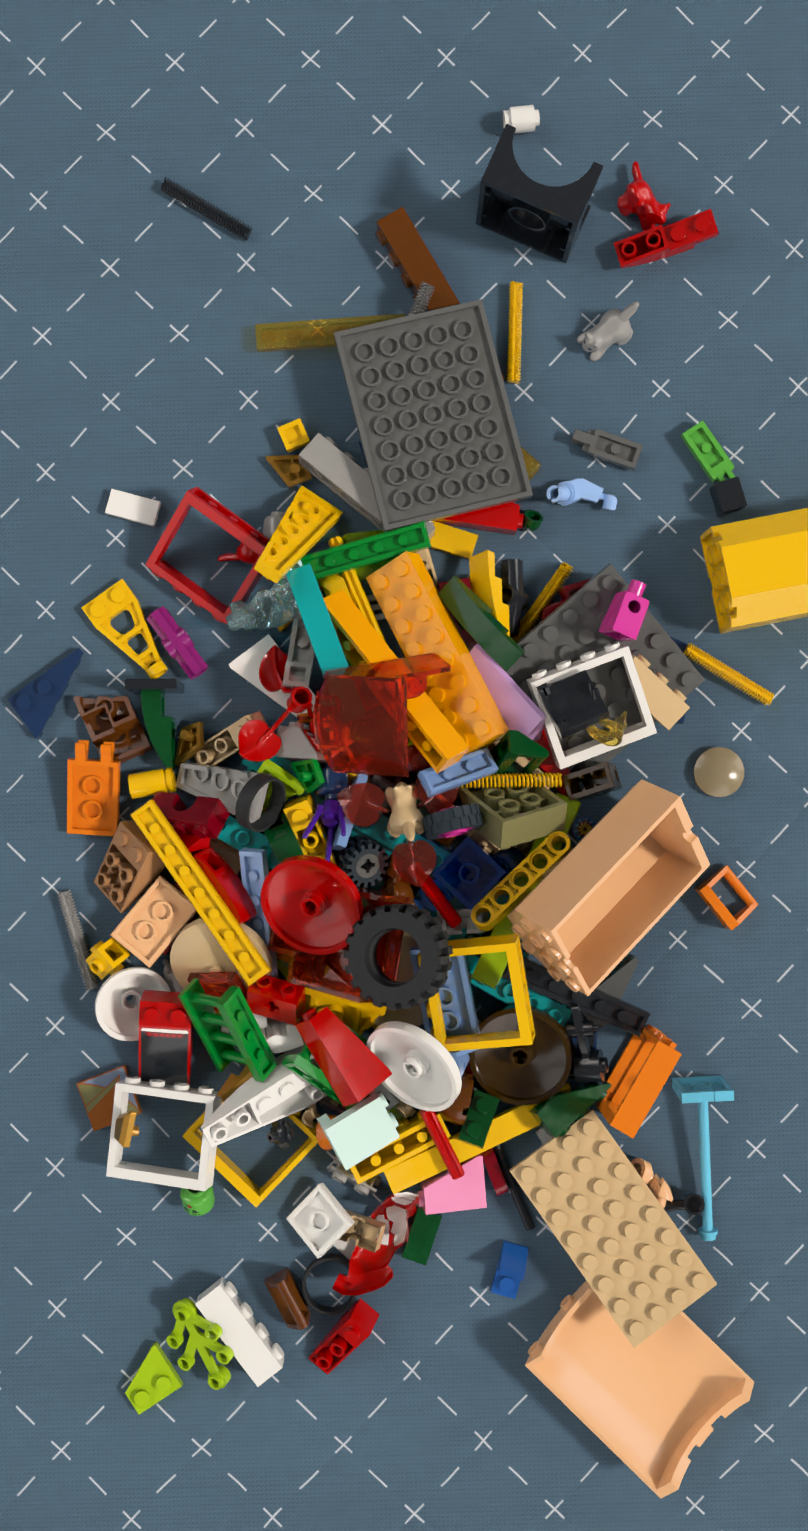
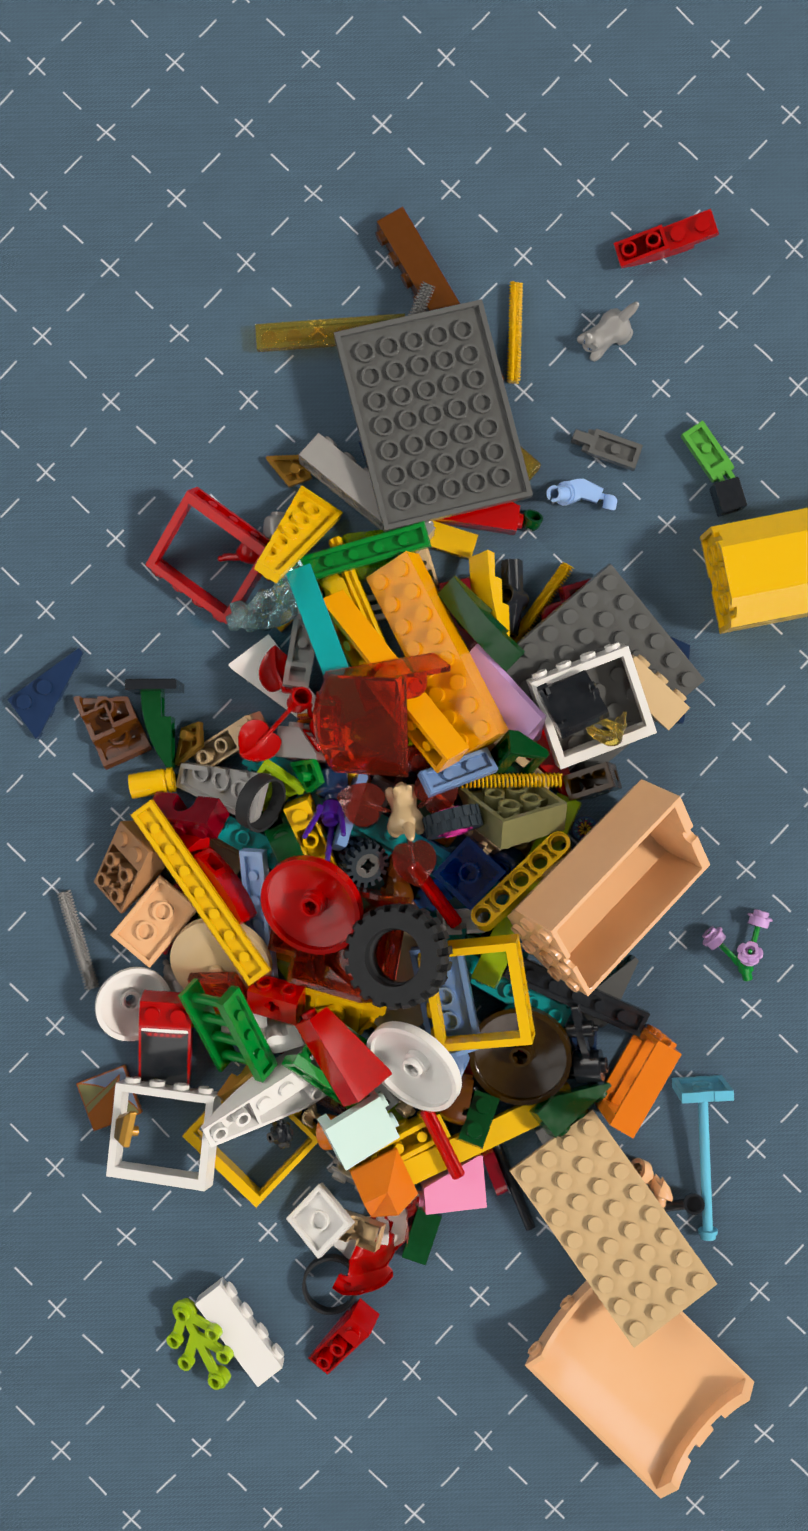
(93, 791): orange tile -> none
(107, 957): yellow brick -> none
(111, 604): yellow plate -> none
(133, 507): white tile -> none
(153, 1380): lime wing -> none
(177, 642): magenta piece -> none
(197, 1202): bright green head -> none
(205, 208): black axle -> none
(288, 1299): reddish brown tile -> none
(293, 435): yellow plate -> none
(384, 1184): none -> orange slope
(509, 1269): blue slope -> none
(522, 118): white brick -> none
(532, 212): black piece -> none
(626, 613): dark pink torso -> none
(641, 201): red animal -> none
(717, 907): orange tile -> none
(718, 772): dark tan dish -> none
(729, 673): yellow axle -> none
(748, 953): none -> lavender plant

